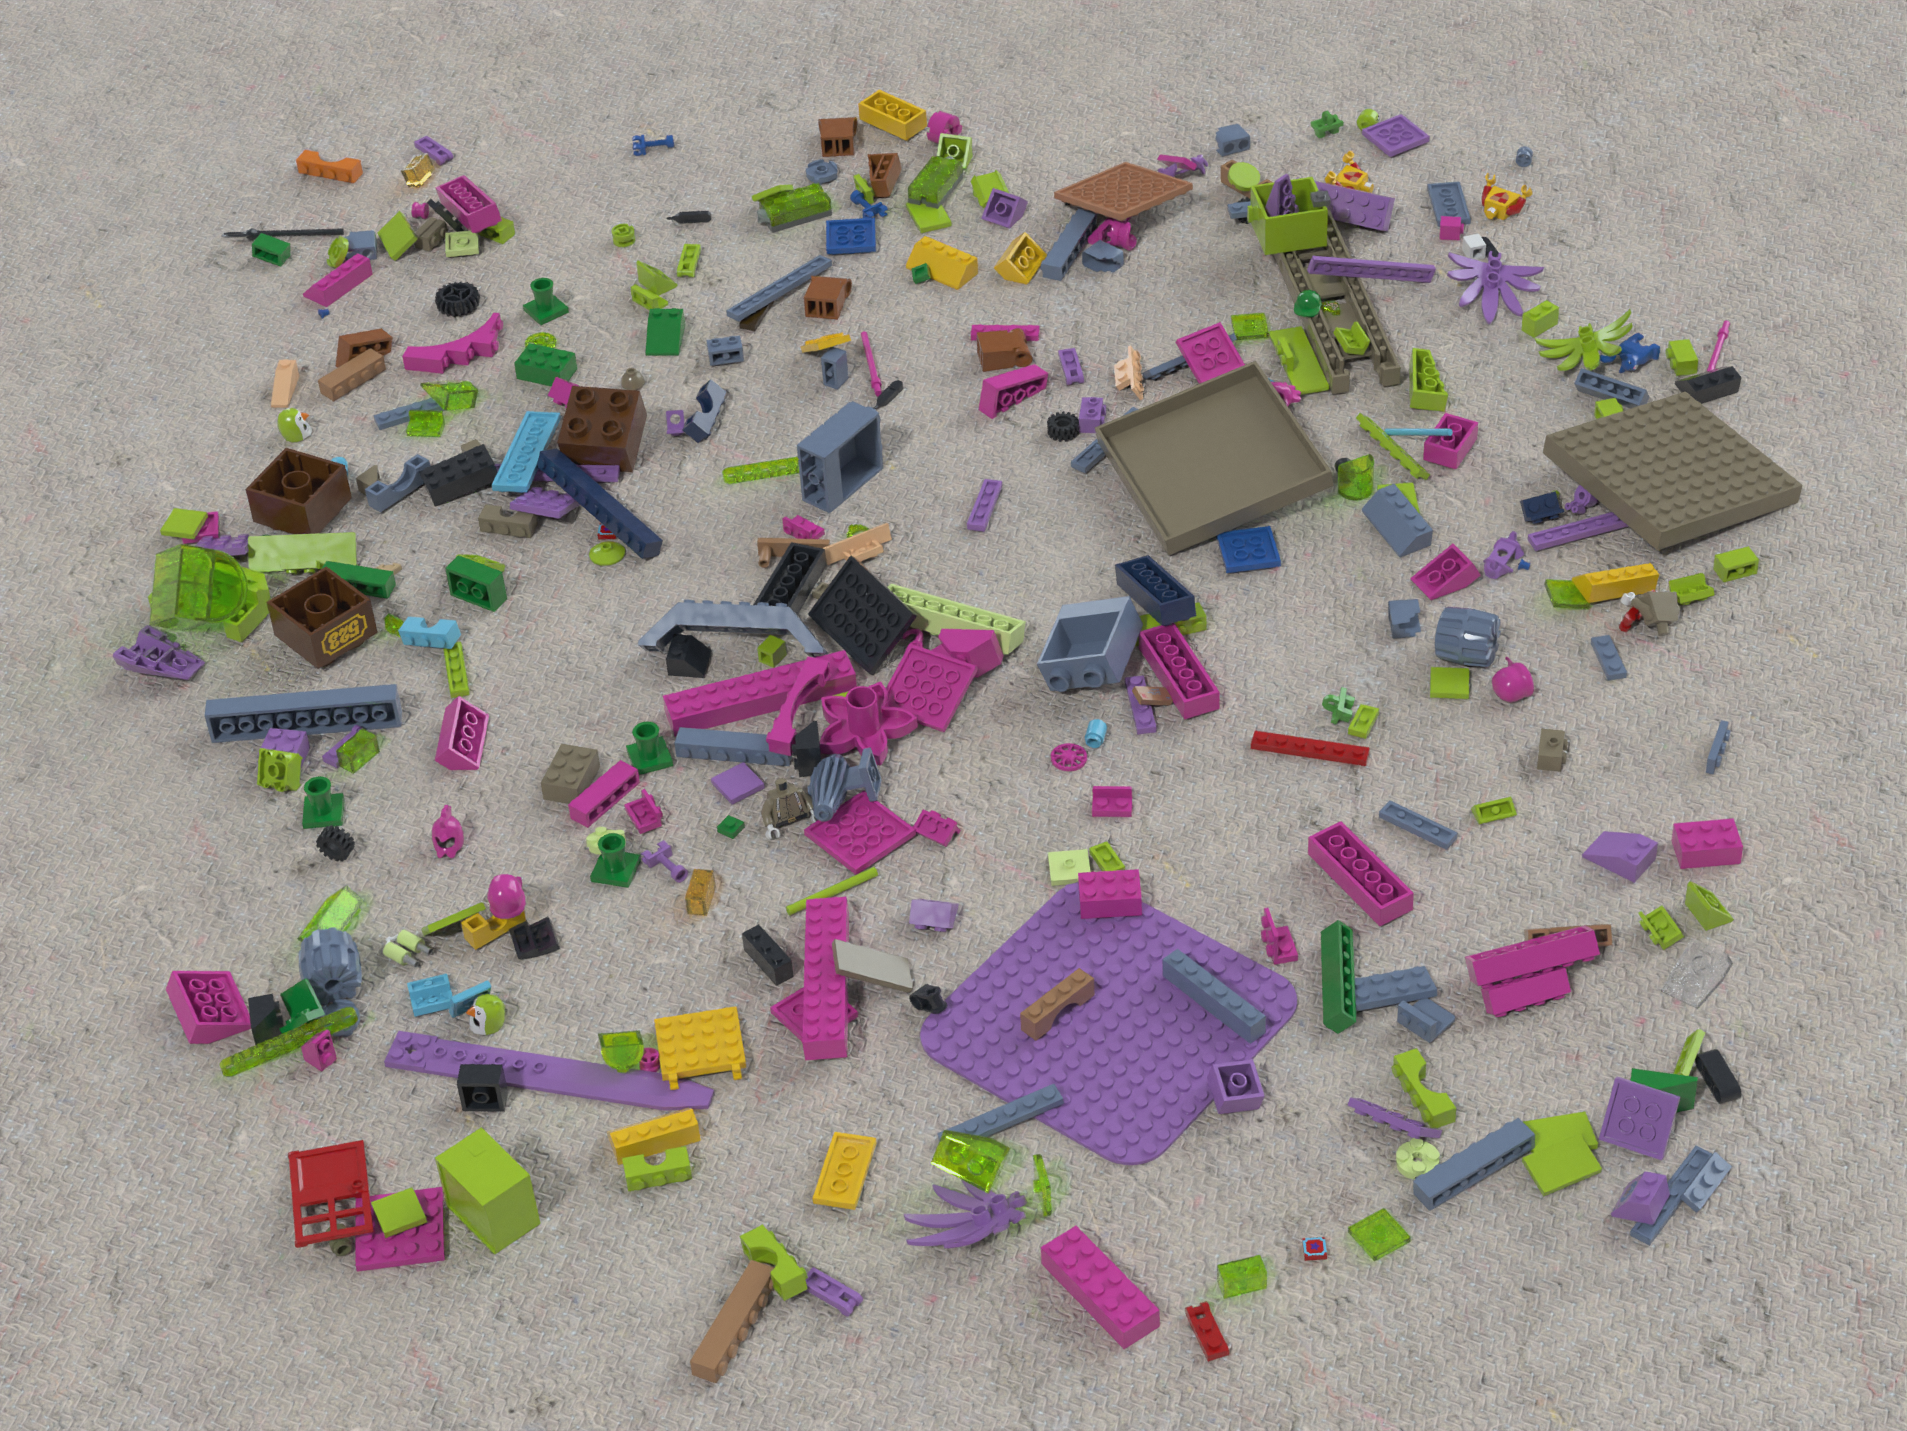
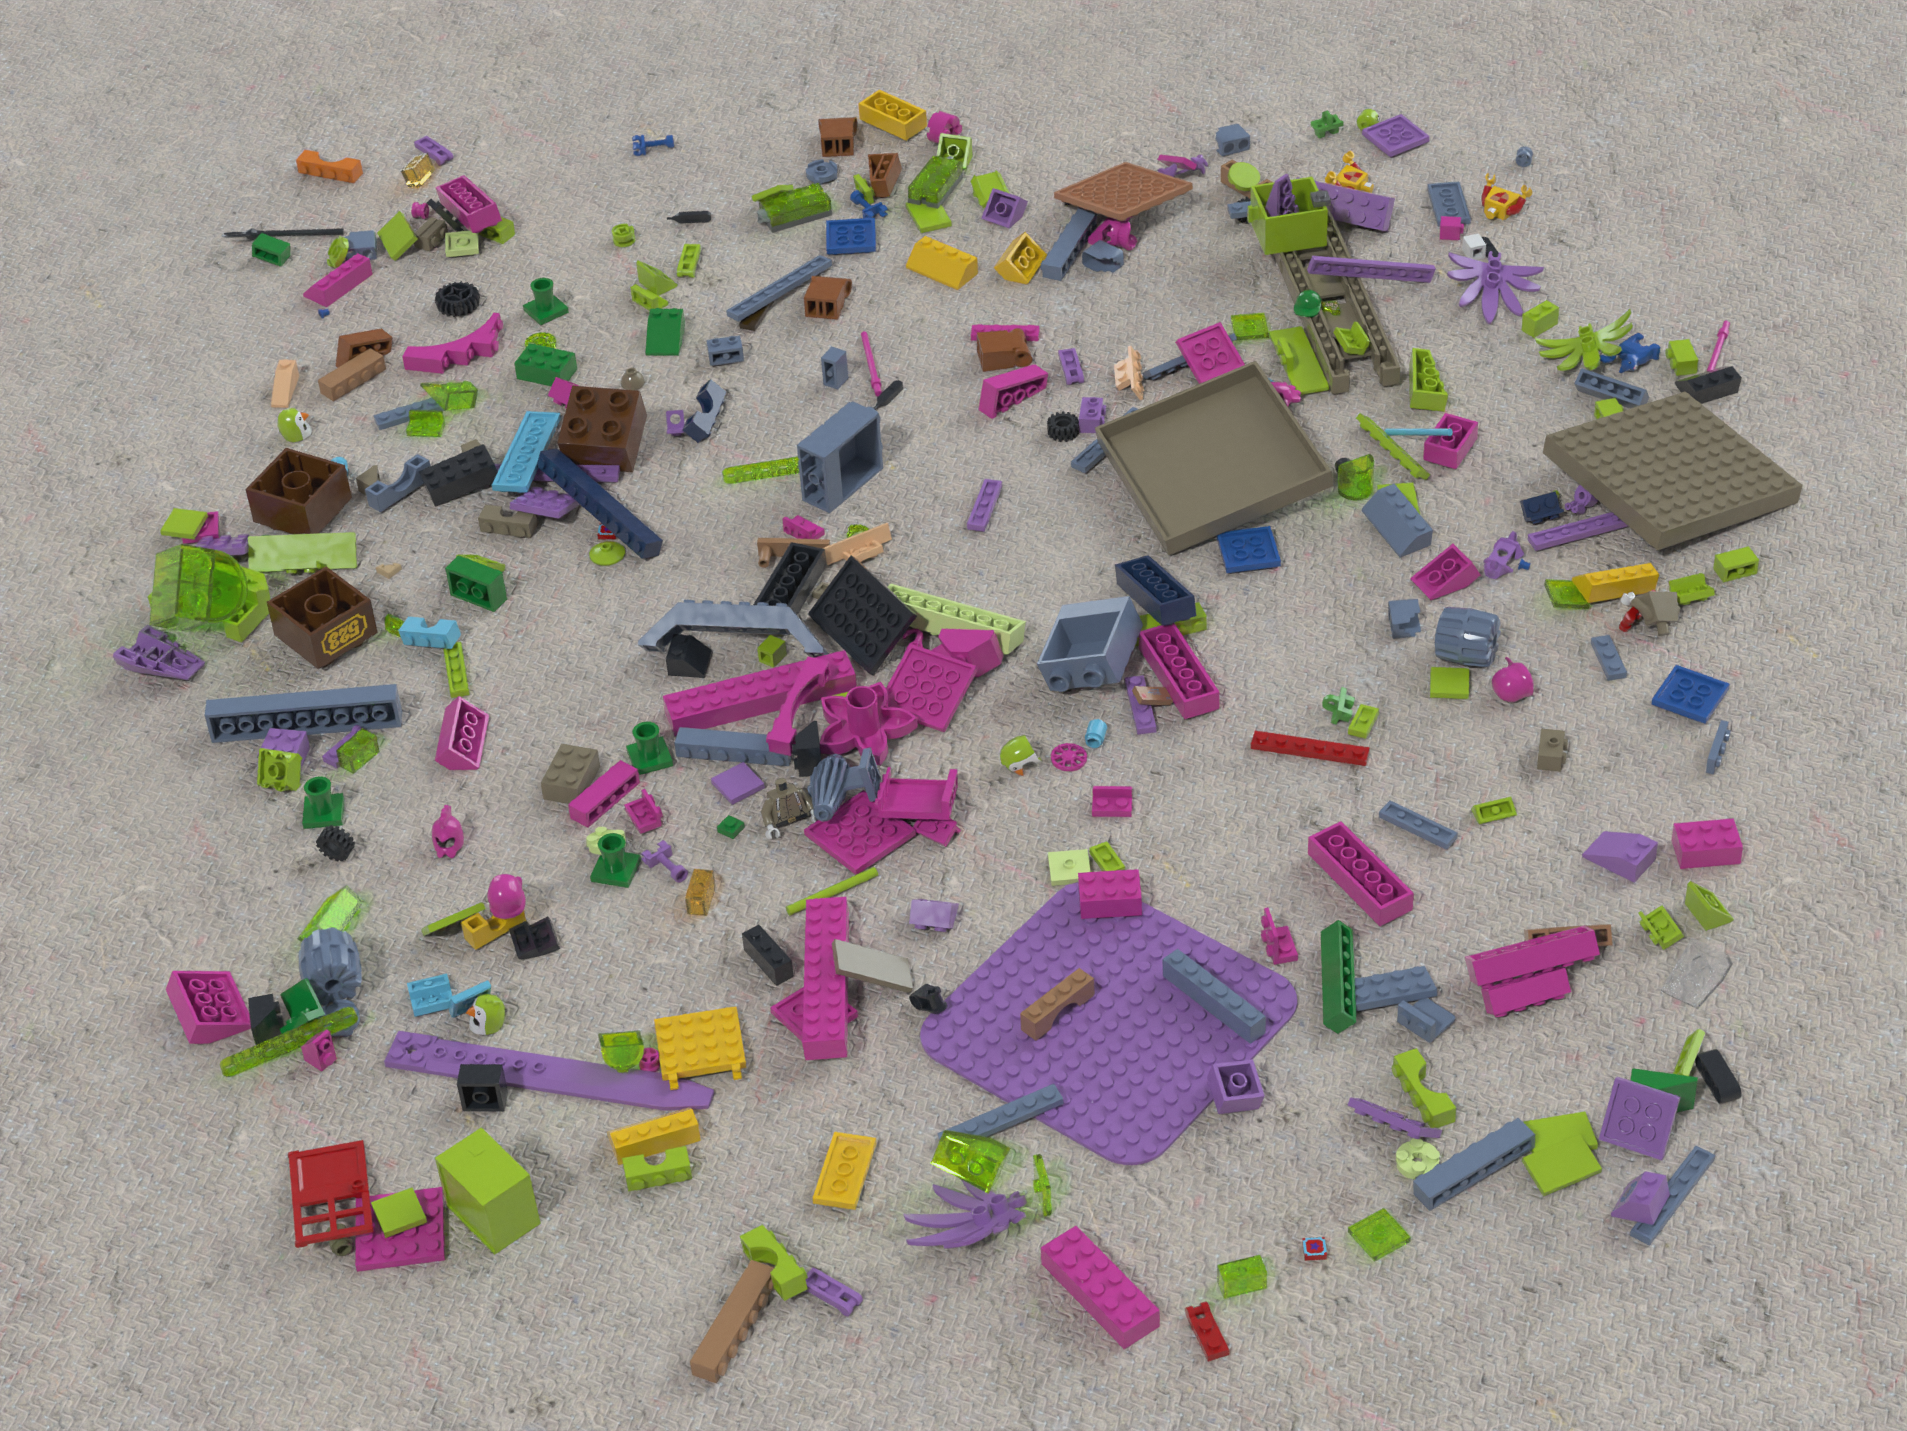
(365, 579): green brick -> none
(409, 941): yellowish green piece -> none
(825, 342): yellow plate -> none
(916, 797): none -> dark pink panel
(921, 273): green plate -> none
(1018, 753): none -> lime piece
(1690, 694): none -> blue plate
(1705, 1182): sand blue plate -> none

